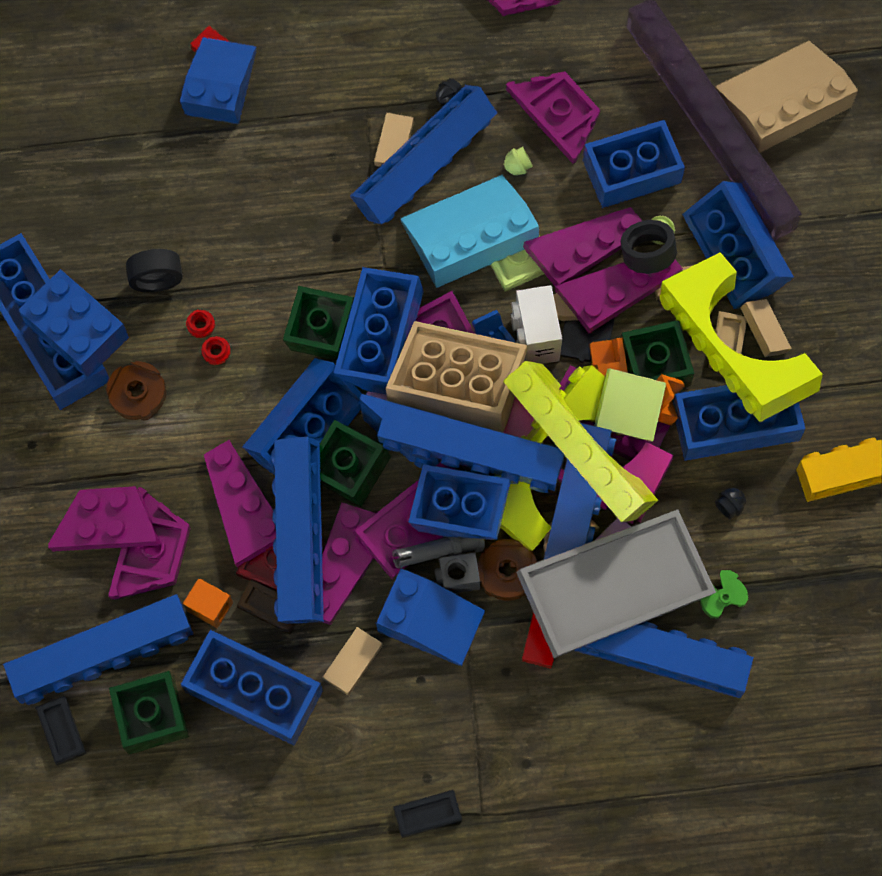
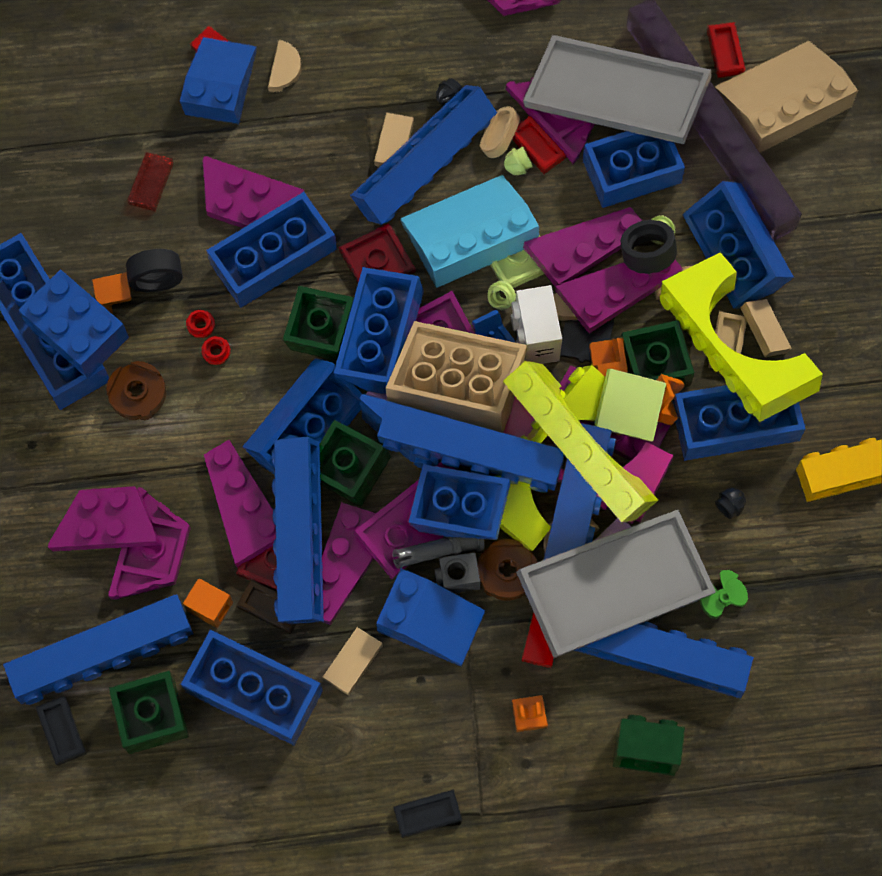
(112, 290): none -> orange panel
(150, 181): none -> clear red tile
(241, 195): none -> magenta wing
(272, 249): none -> blue brick
(285, 67): none -> tan tile
(378, 251): none -> dark red tile
(496, 300): none -> yellowish green plate
(500, 132): none -> tan tile
(529, 713): none -> orange tile
(538, 145): none -> red tile
(618, 89): none -> light grey tile
(648, 745): none -> dark green brick
(726, 49): none -> red tile

